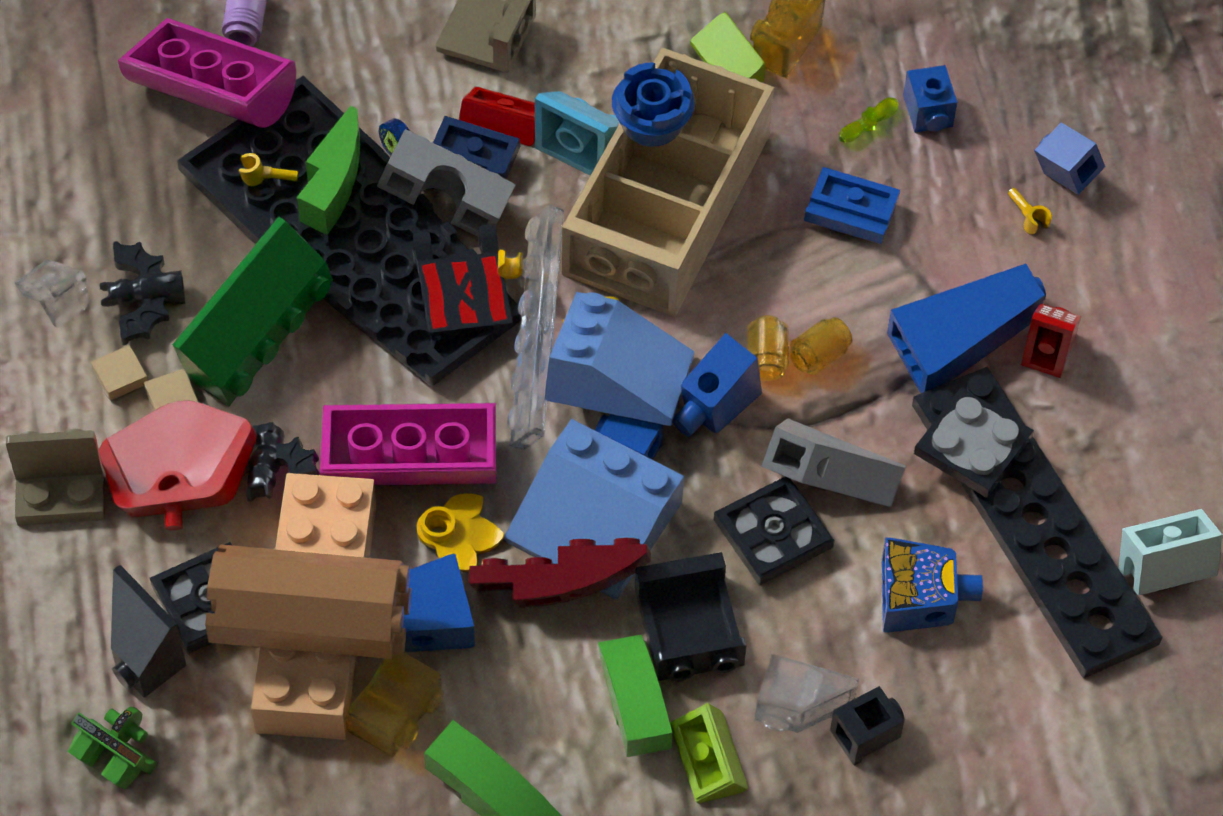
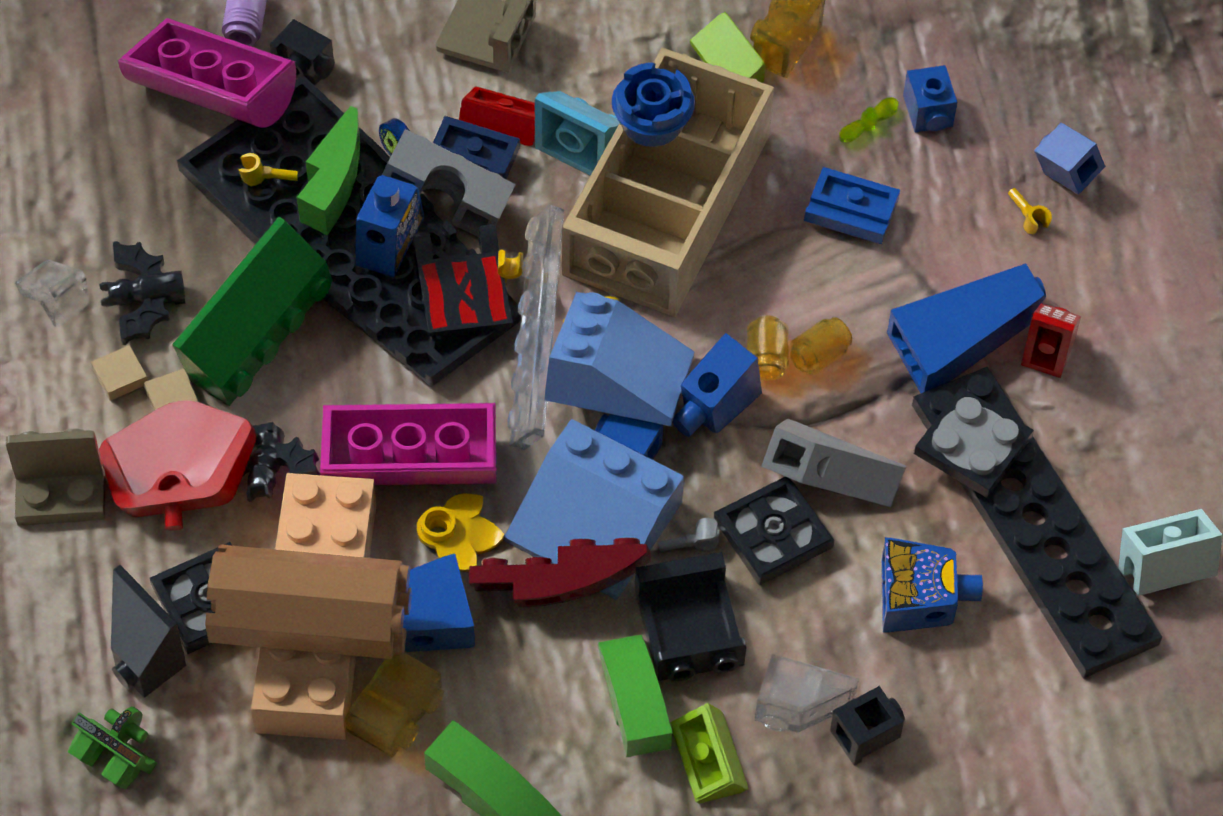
(307, 48): none -> black brick
(396, 213): none -> blue torso
(705, 537): none -> light grey hand

